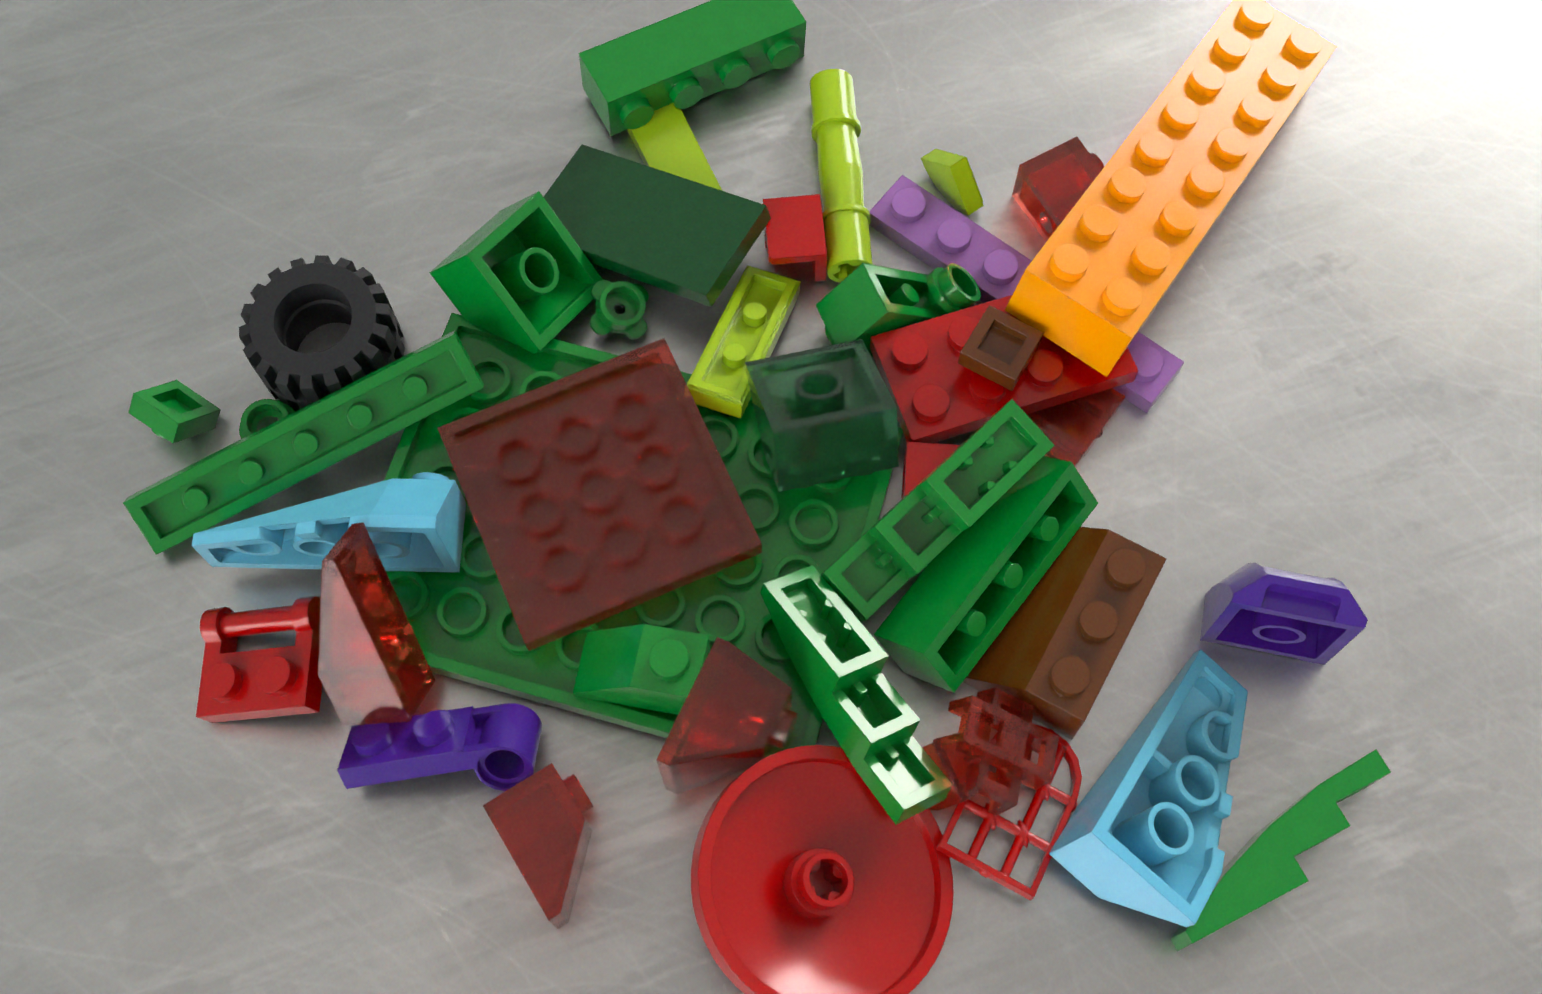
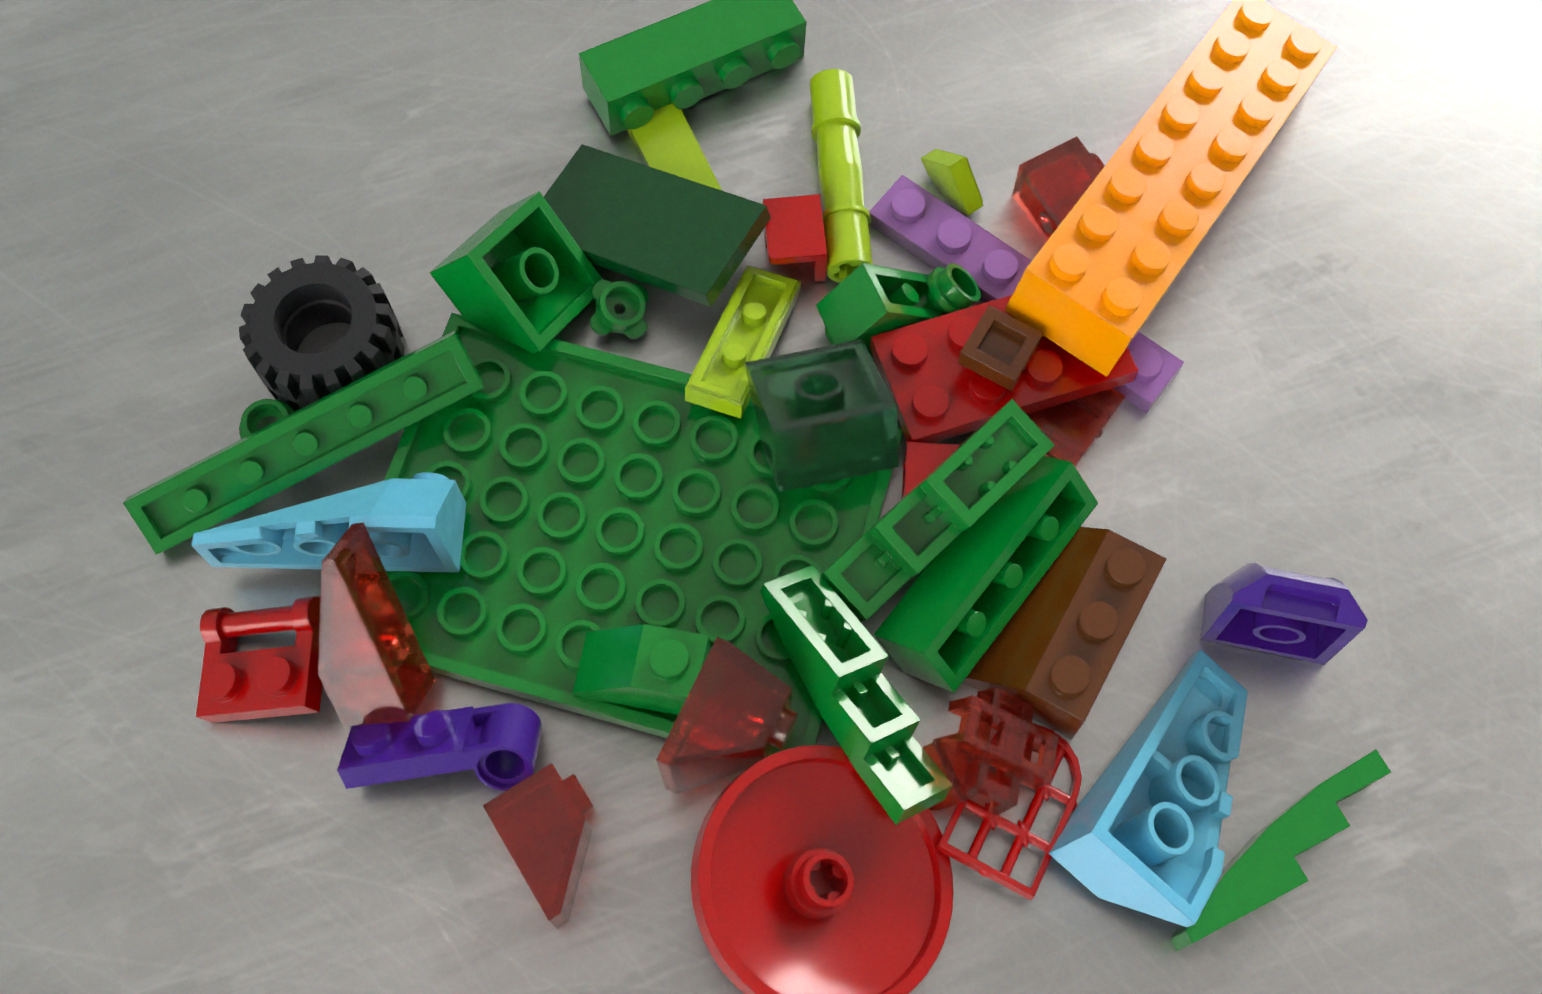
(174, 411): green plate -> none
(598, 493): clear red plate -> none

